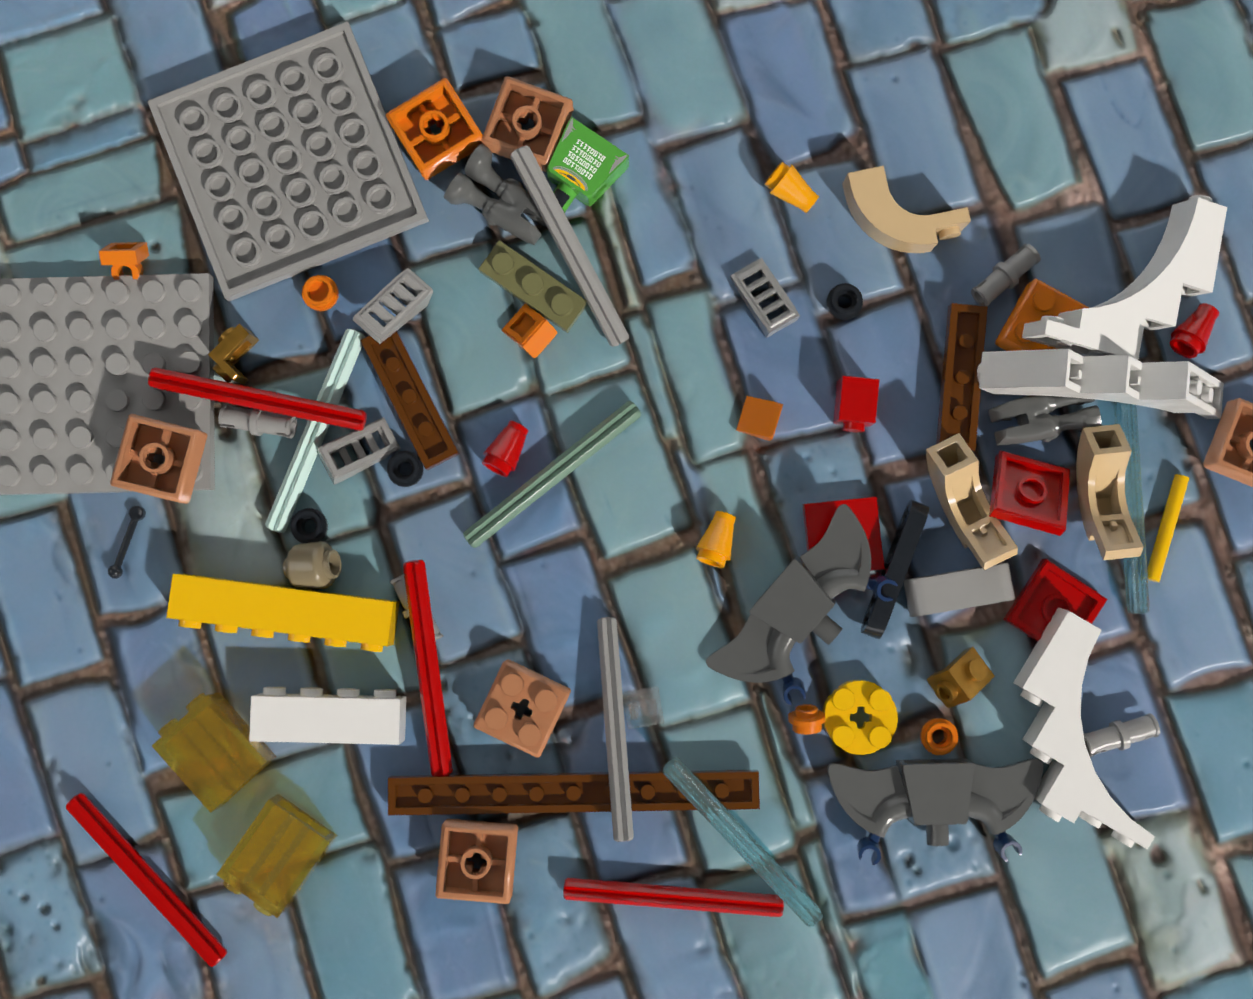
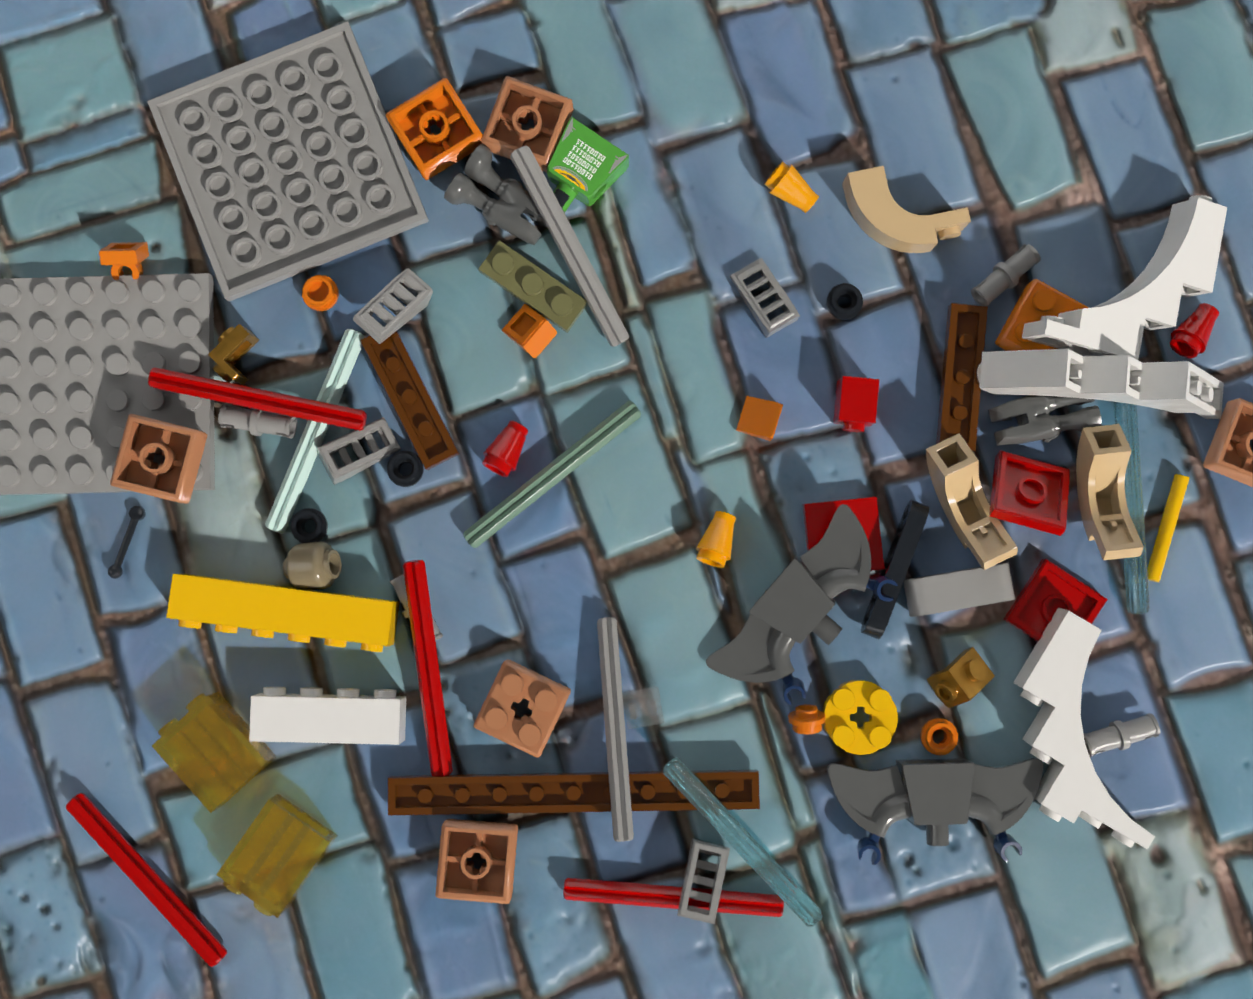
(696, 913): none -> light grey slope

